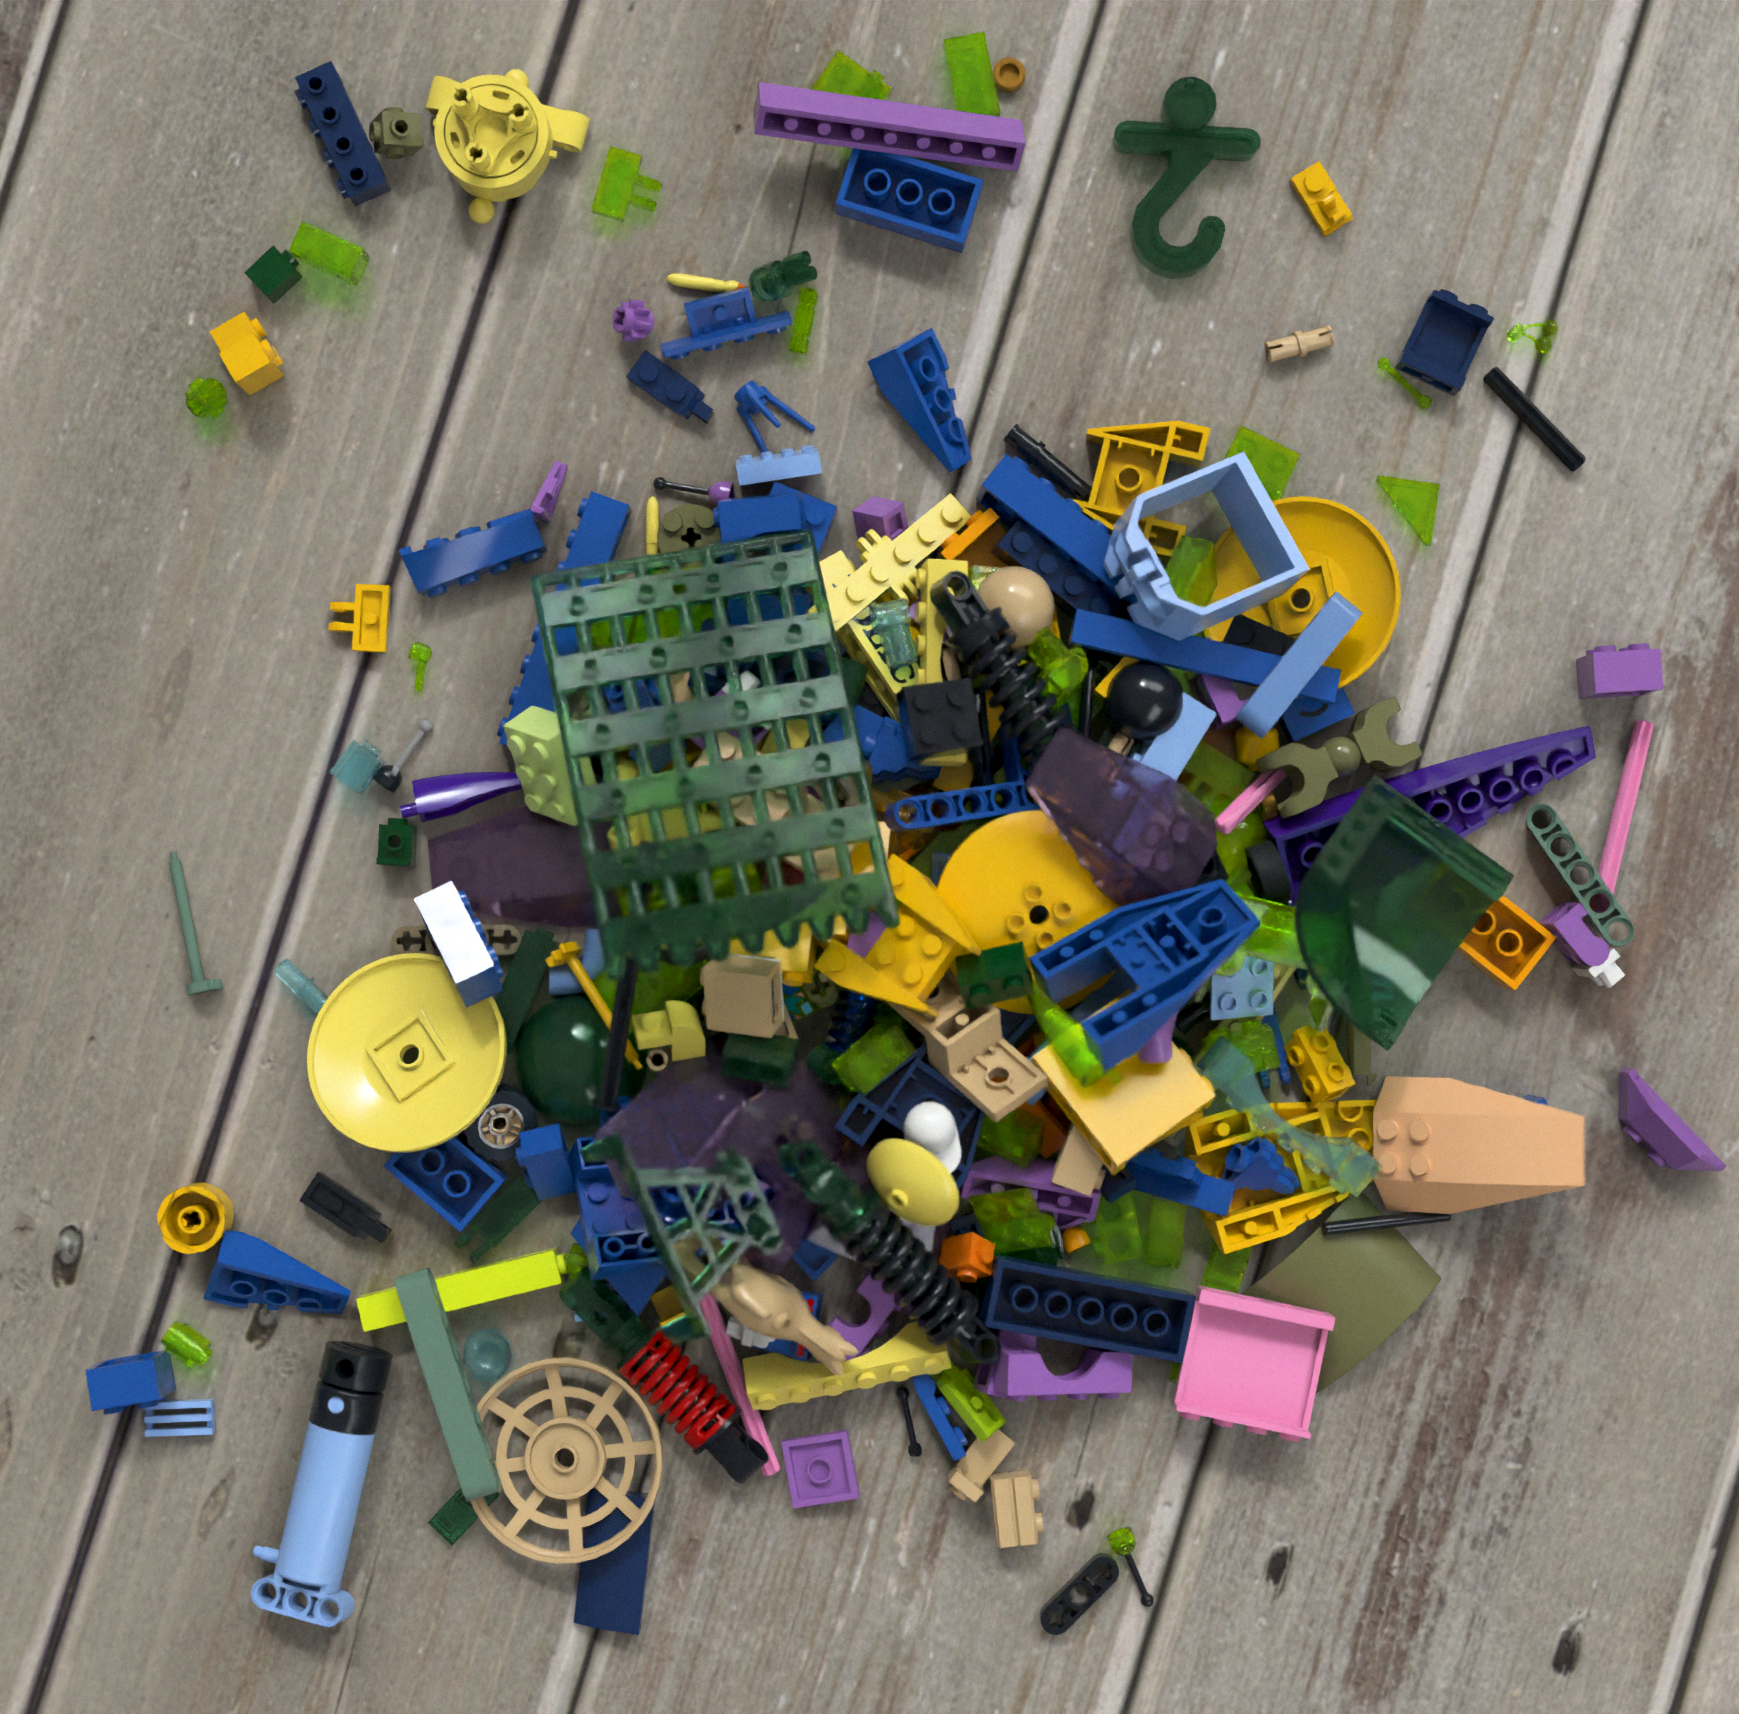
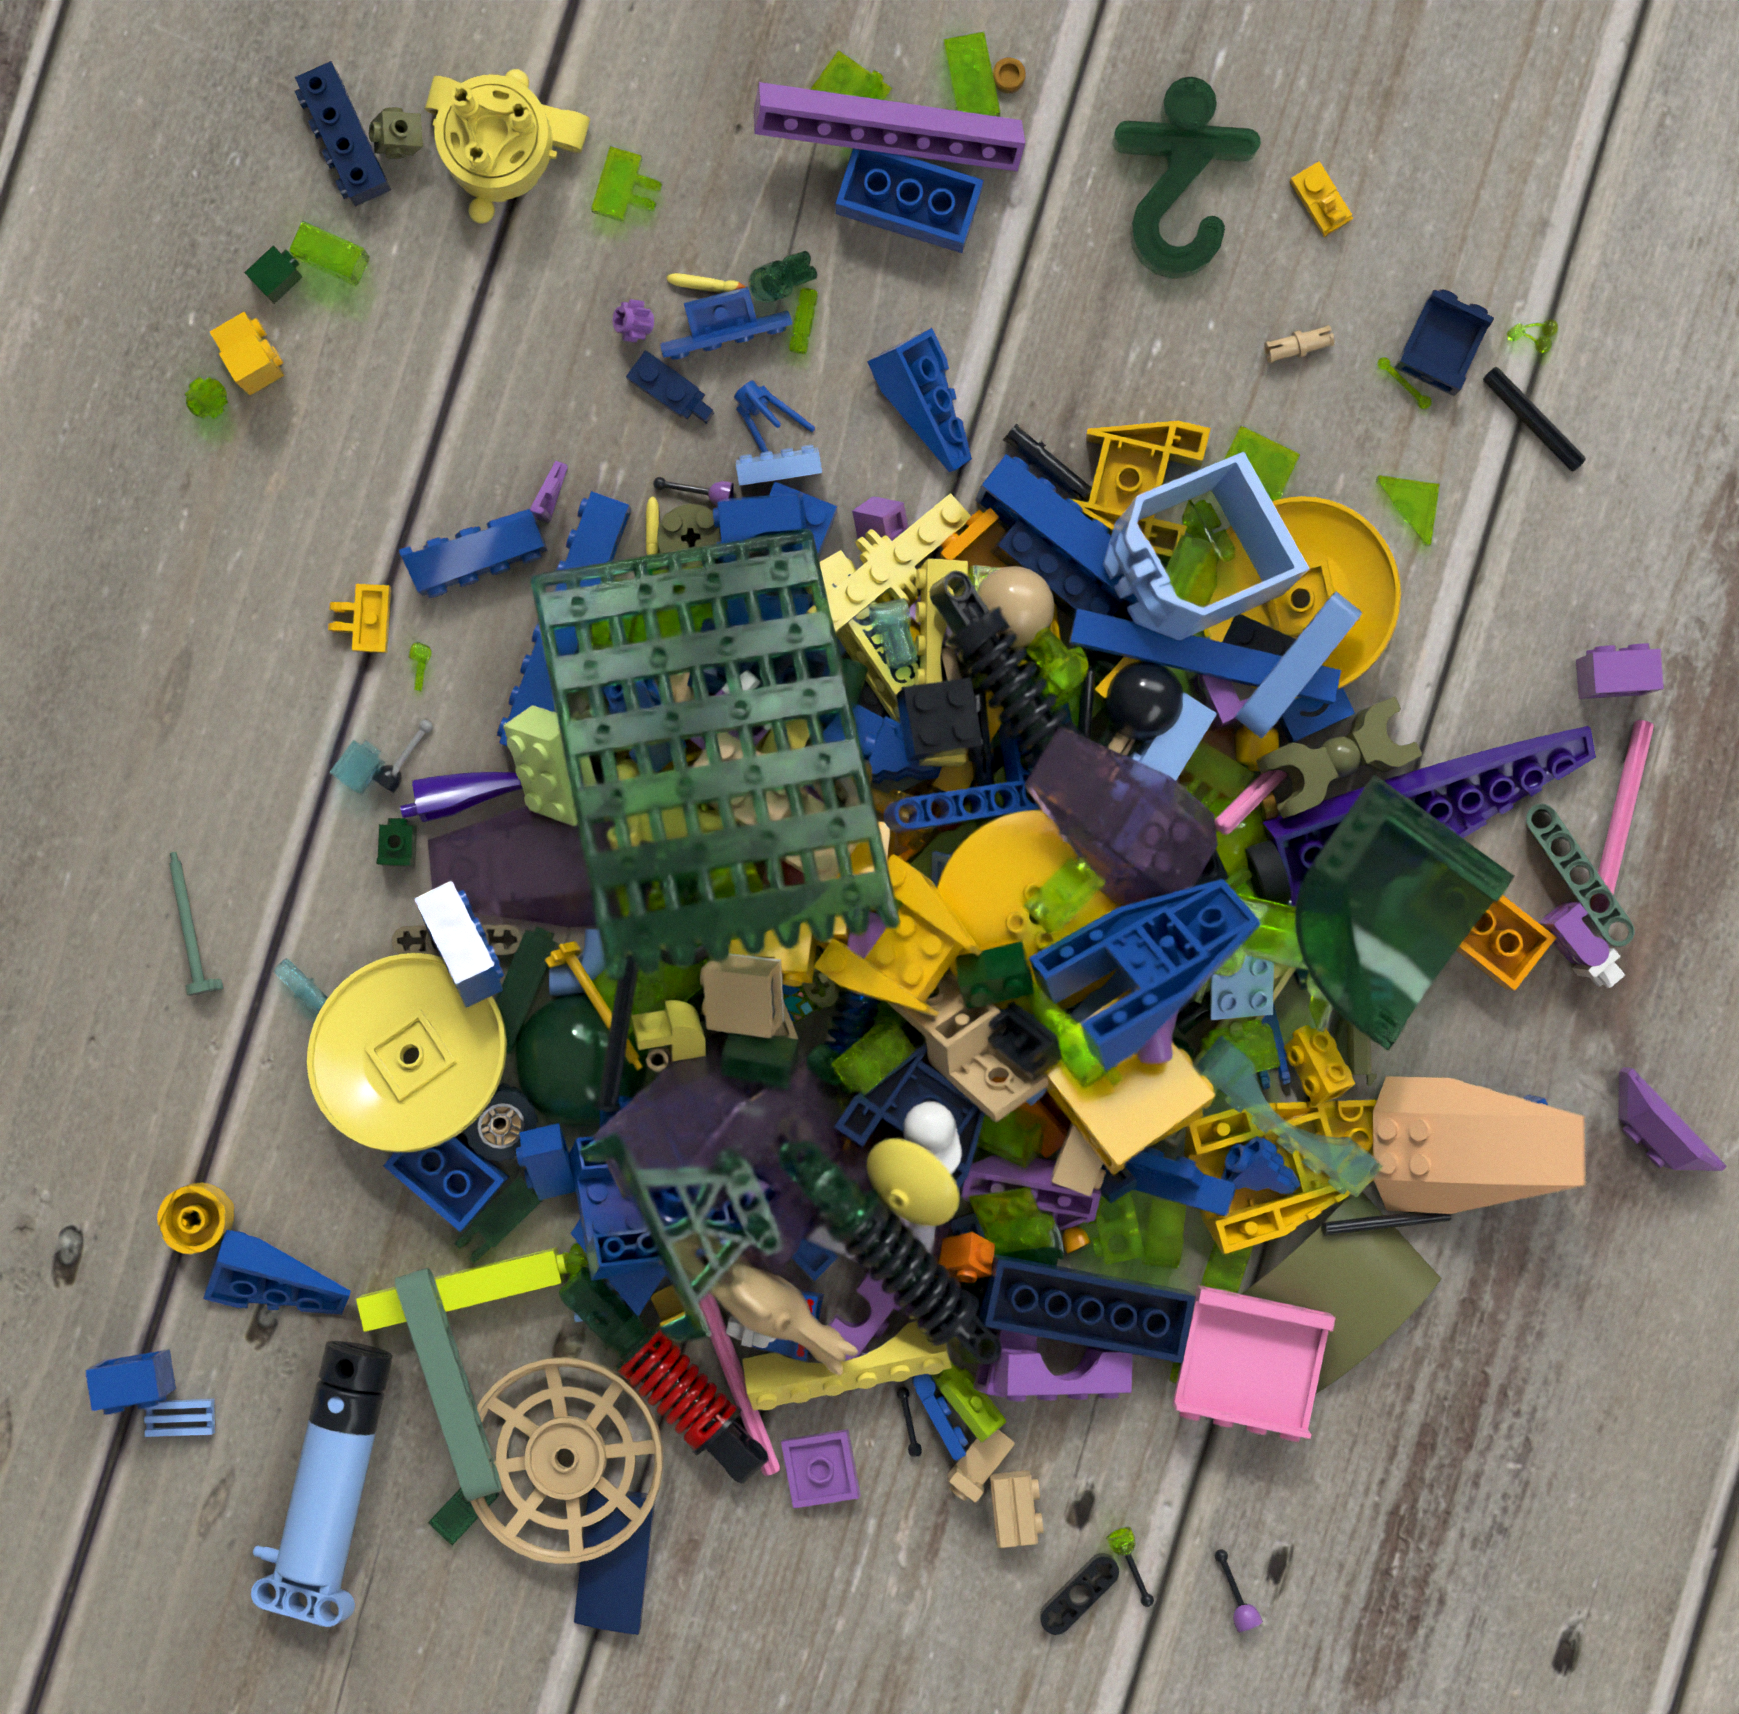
(187, 1345): clear neon green brick -> none
(344, 1208): black hinge -> none
(488, 1354): clear light blue hair -> none
(1024, 1041): none -> black hinge
(1063, 895): none -> clear neon green hinge
(1200, 522): none -> clear neon green hinge
(1245, 1615): none -> hinge

